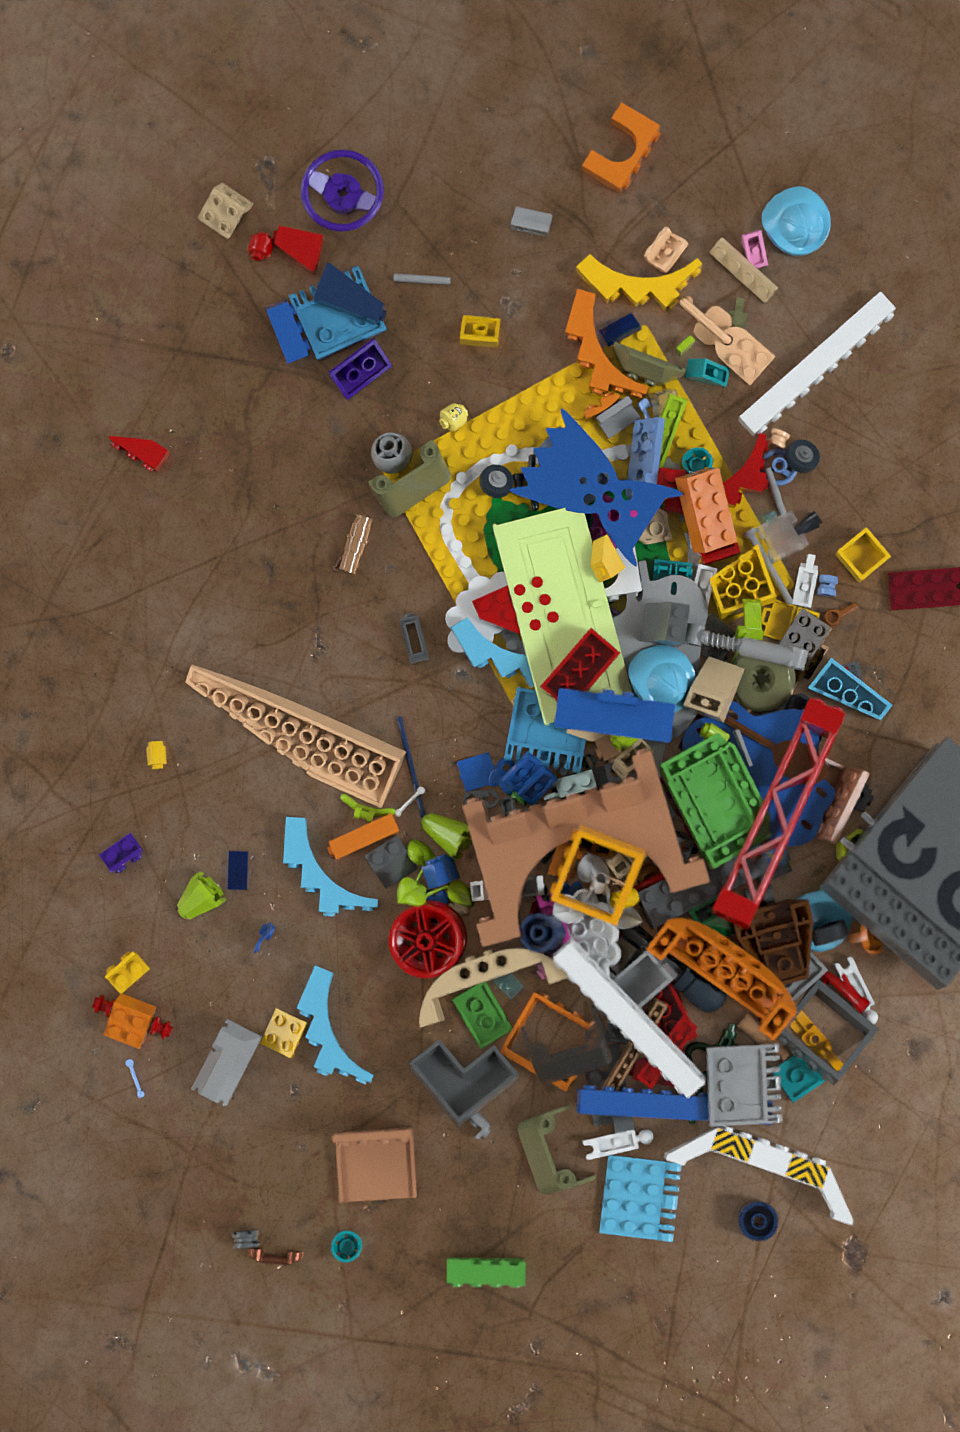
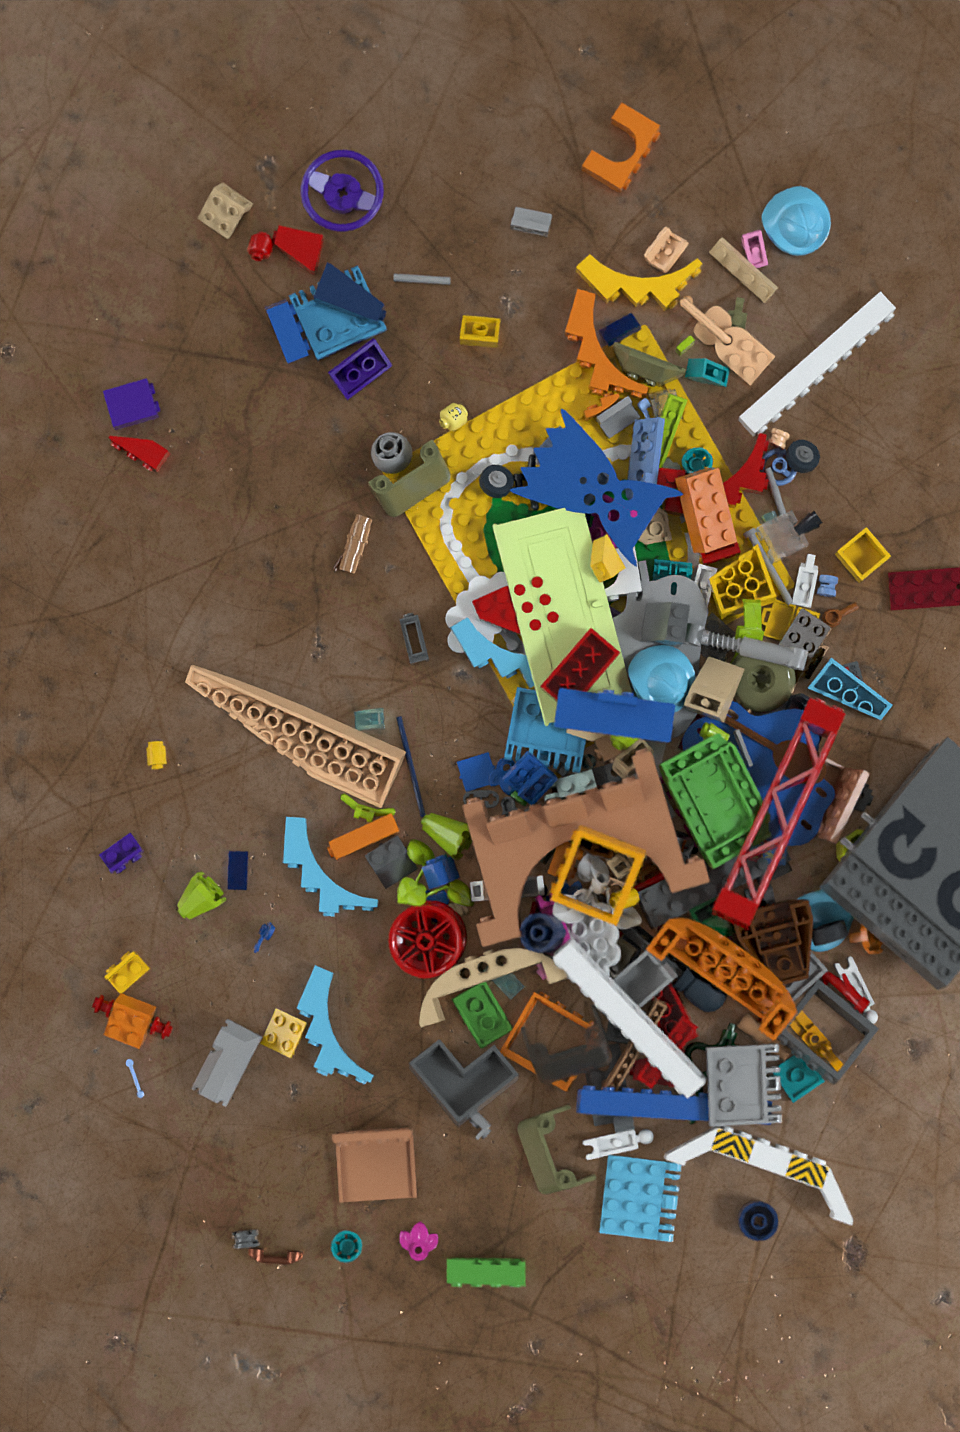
(131, 404): none -> dark purple brick
(370, 719): none -> clear light blue slope
(418, 1239): none -> dark pink plate
(421, 790): white hinge -> none

